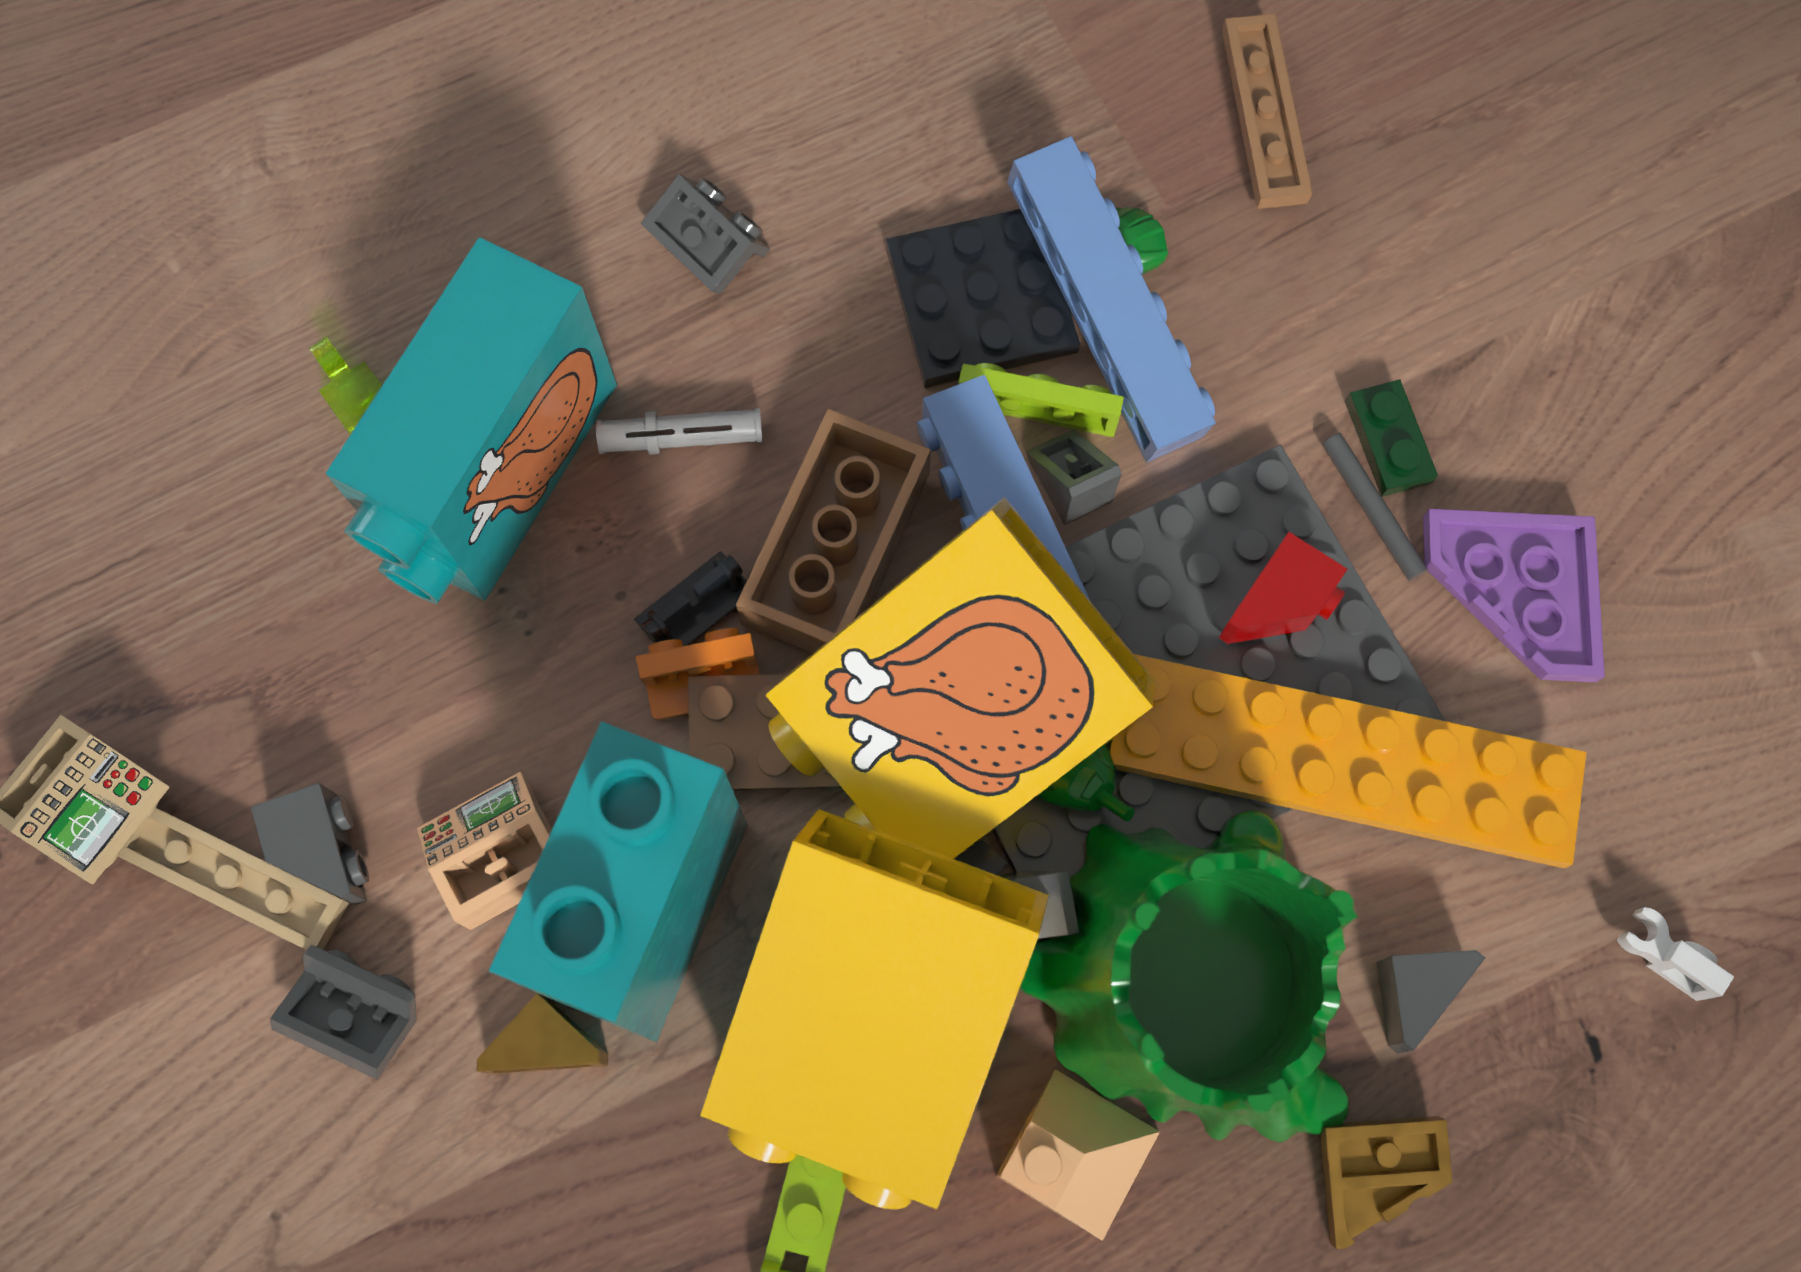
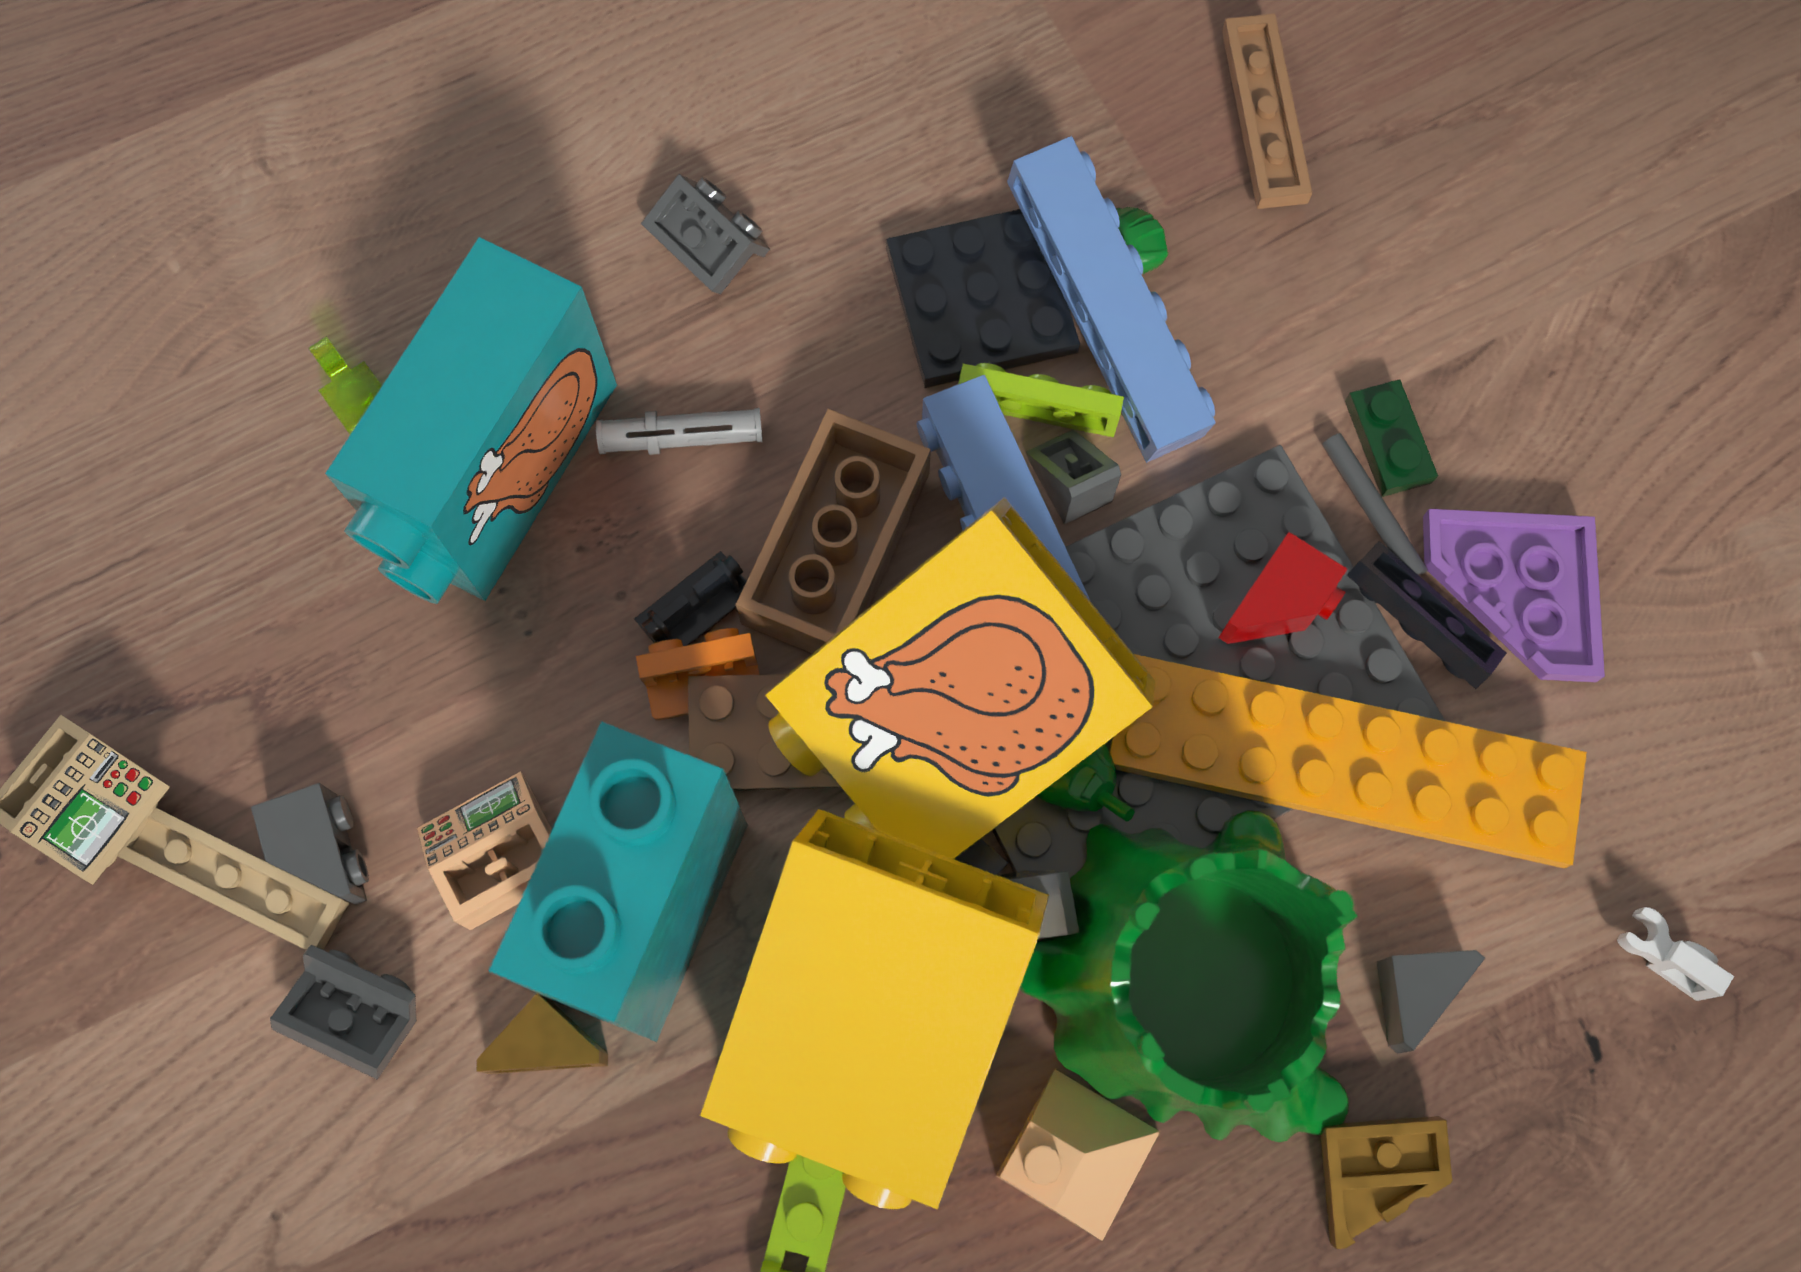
(1427, 615): none -> black plate

